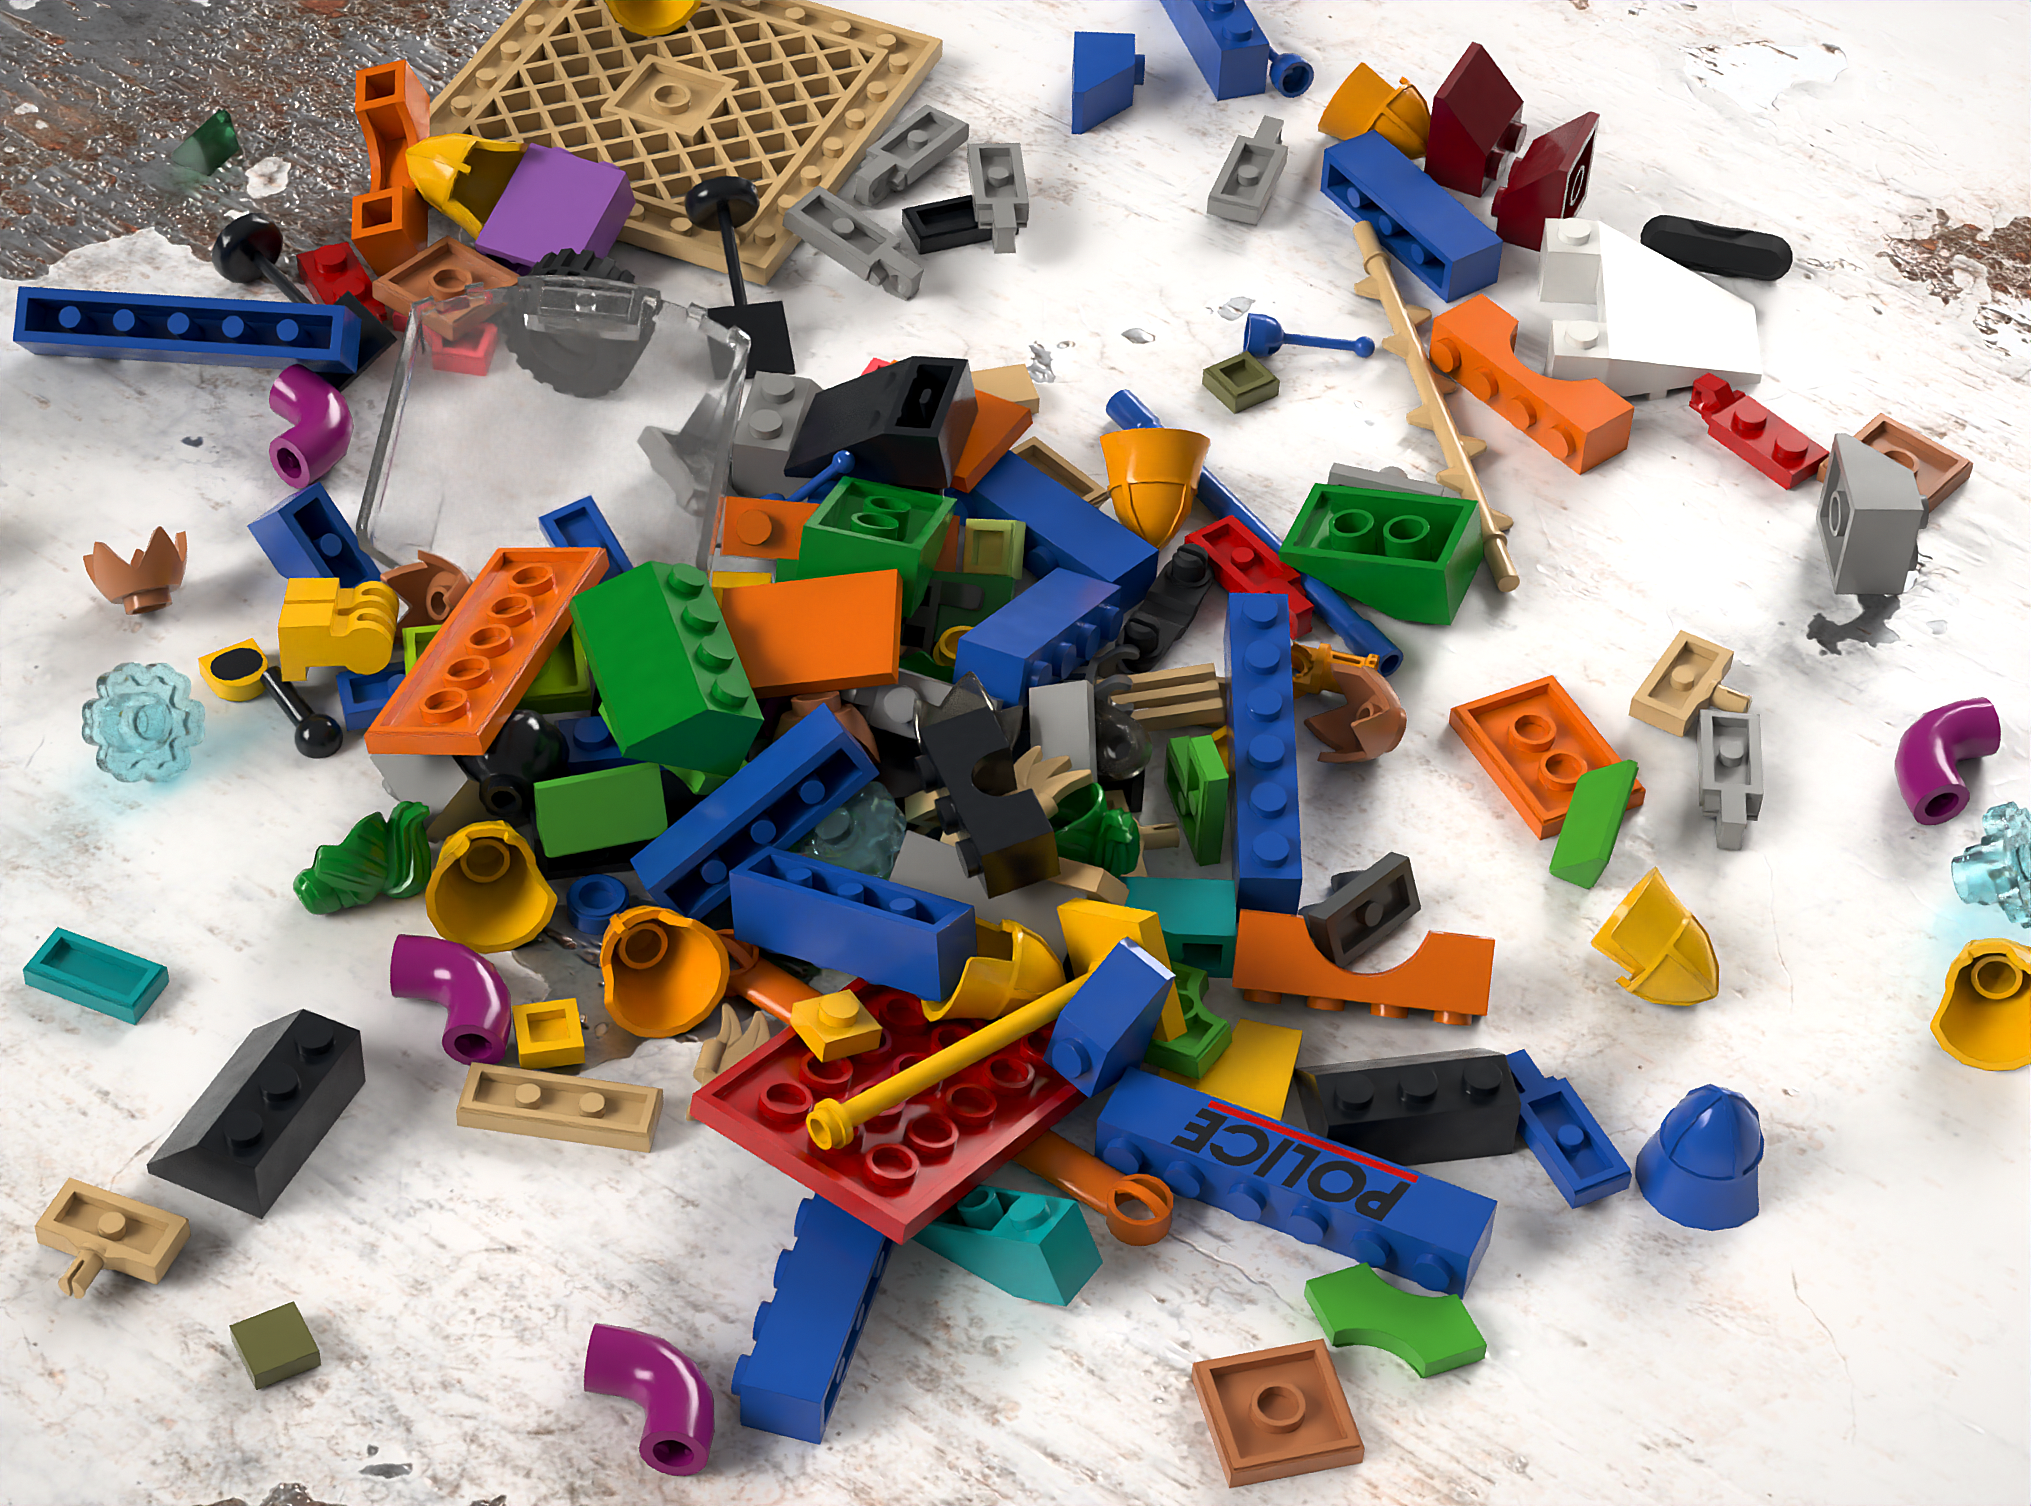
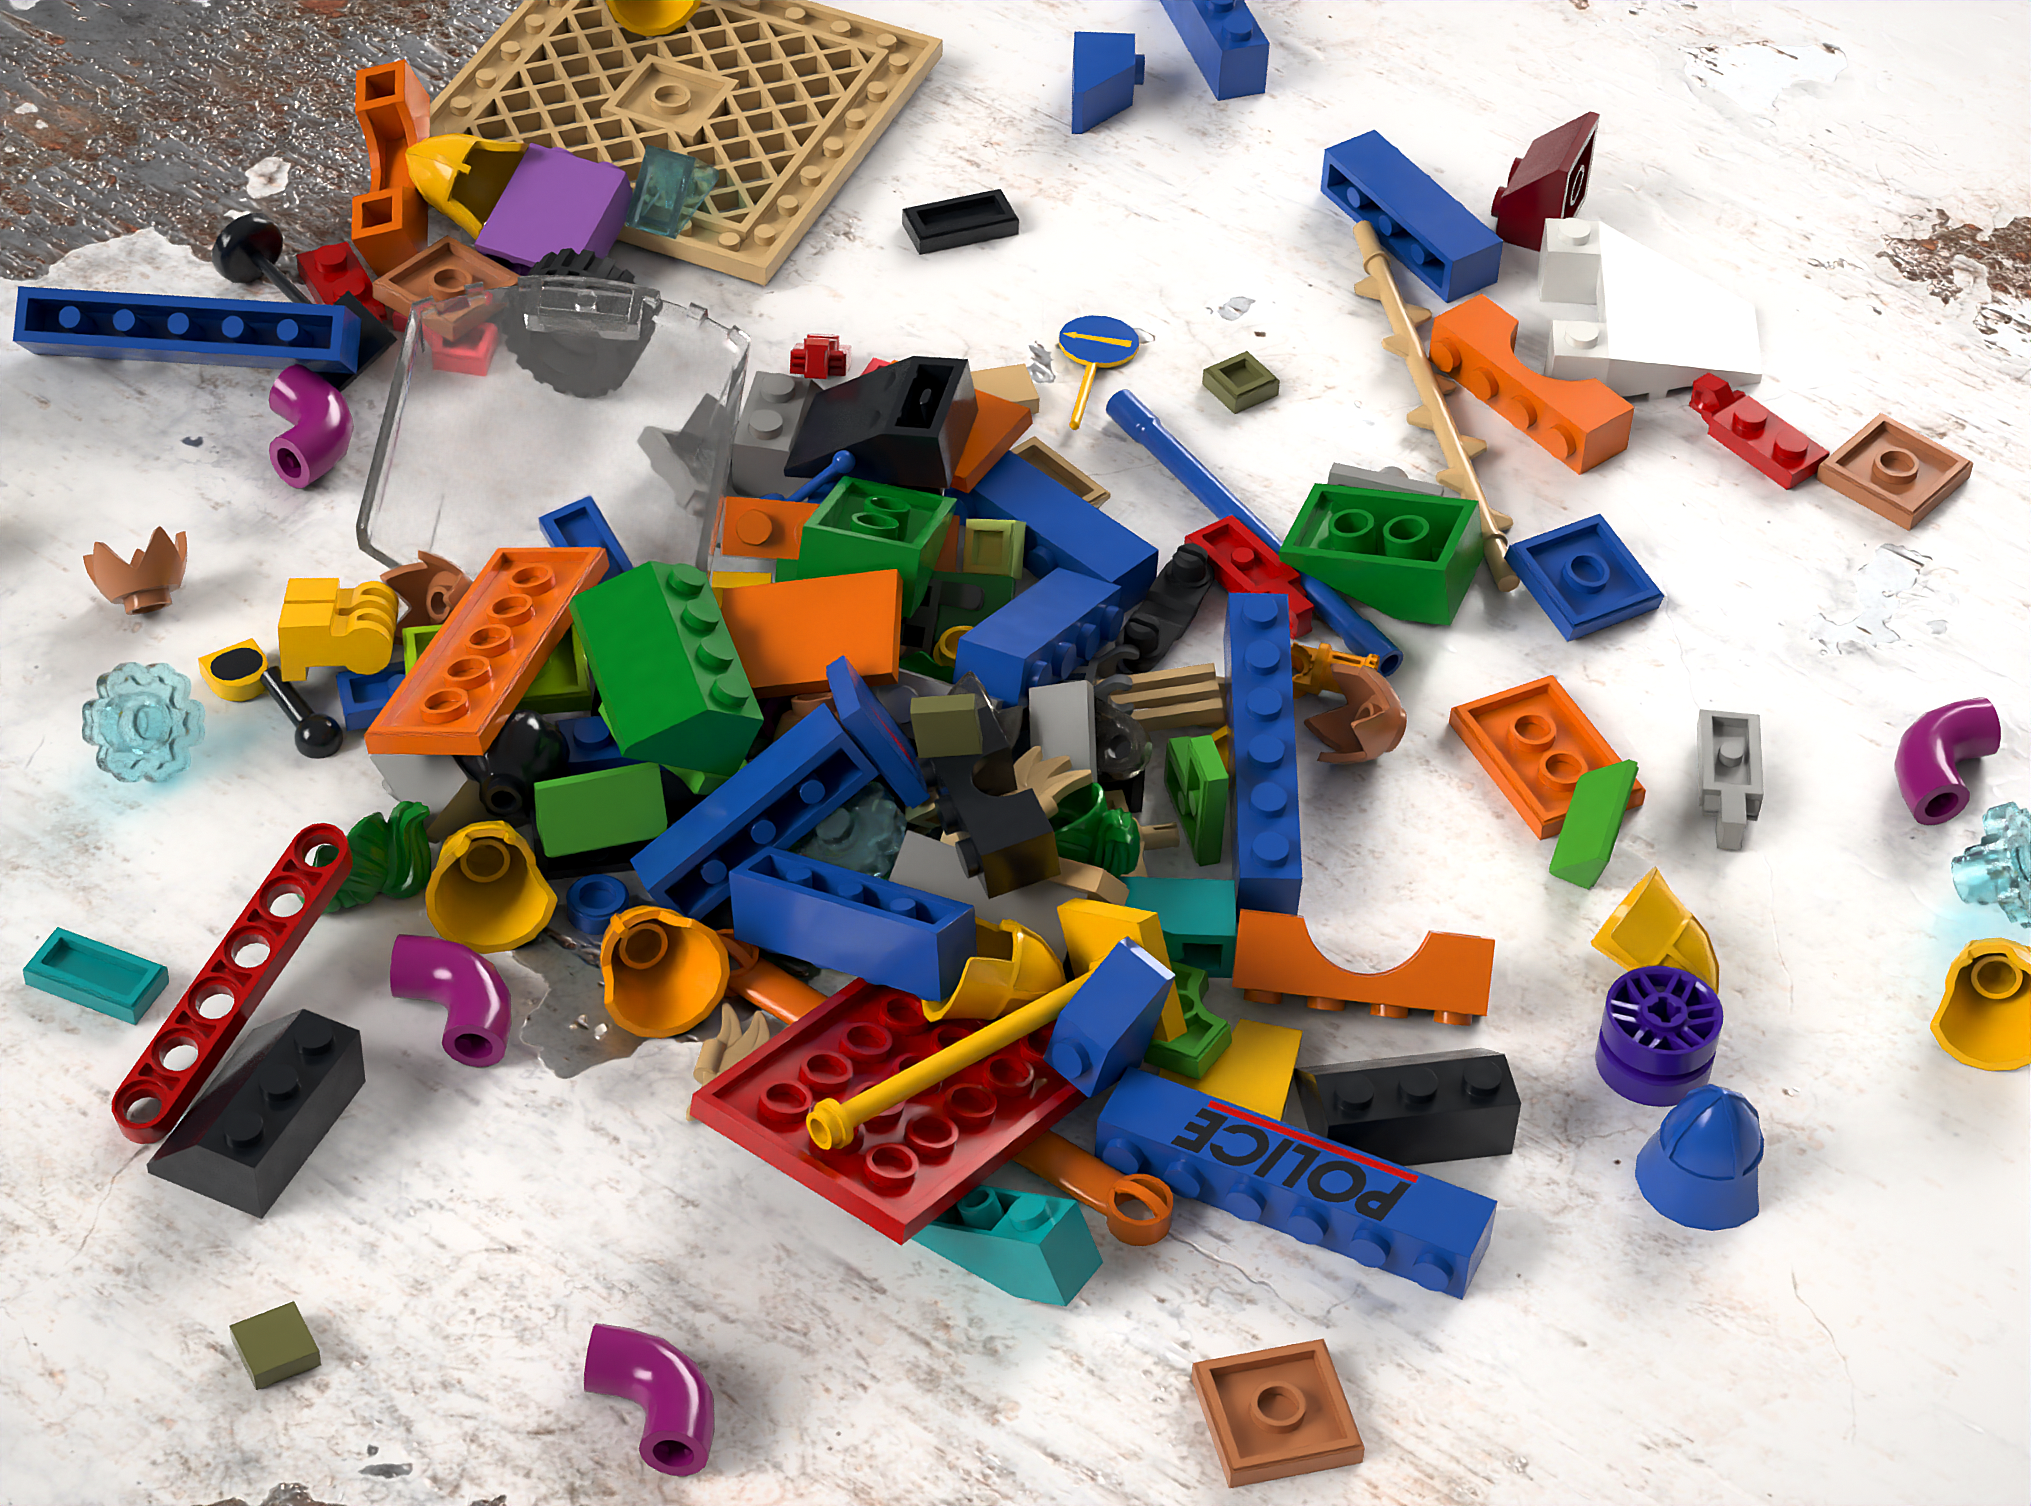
(109, 1234): tan plate -> none
(209, 145): clear green slope -> none
(226, 977): none -> red beam
(312, 540): blue slope -> none
(548, 1034): yellow plate -> none
(560, 1107): tan tile -> none
(668, 191): none -> clear light blue slope
(723, 206): black piece -> none
(812, 1323): blue brick -> none
(820, 357): none -> red hinge
(835, 1025): yellow plate -> none
(854, 242): light grey hinge -> none
(875, 731): none -> blue tile
(908, 153): light grey hinge -> none
(946, 725): none -> olive tile
(998, 191): light grey hinge -> none
(1096, 343): none -> blue piece
(1154, 478): light orange helmet -> none
(1249, 174): light grey hinge -> none
(1265, 336): blue hinge -> none
(1290, 73): blue hinge -> none
(1362, 909): dark grey tile -> none
(1371, 103): light orange helmet -> none
(1422, 1330): bright green tile -> none
(1473, 125): dark red slope -> none
(1566, 1136): blue hinge -> none
(1583, 577): none -> blue tile
(1658, 1035): none -> dark purple wheel
(1685, 682): tan plate -> none
(1718, 248): black piece -> none
(1869, 519): light grey slope -> none

